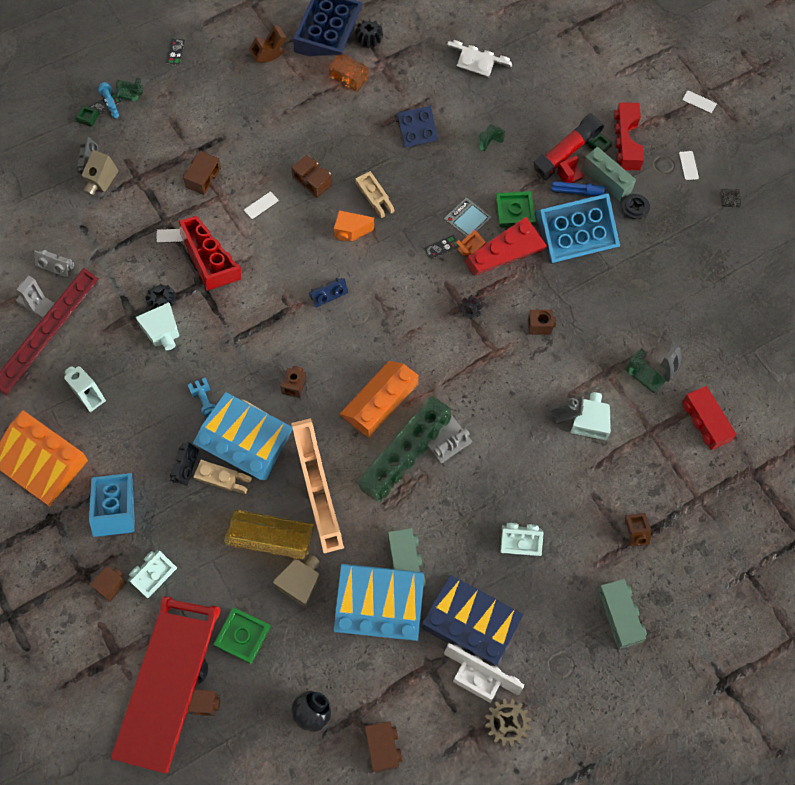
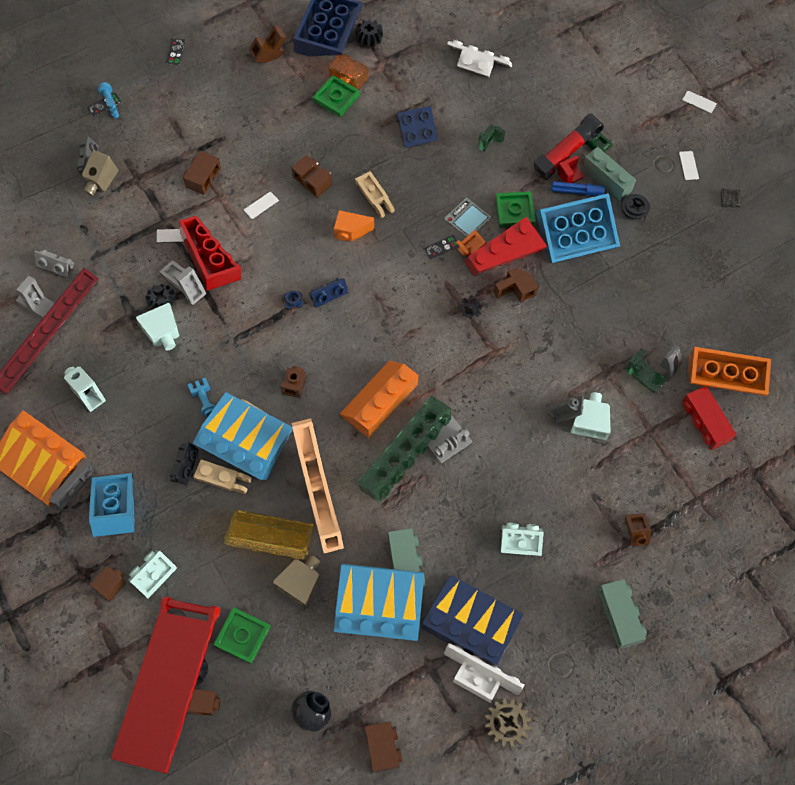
(72, 484): none -> dark grey hinge
(87, 115): dark green tile -> none
(129, 90): clear green bracket -> none
(184, 280): none -> light grey bracket
(293, 295): none -> dark blue plate
(336, 96): none -> green plate
(518, 282): none -> reddish brown brick
(538, 328): reddish brown brick -> none
(629, 154): red arch -> none
(729, 371): none -> orange slope

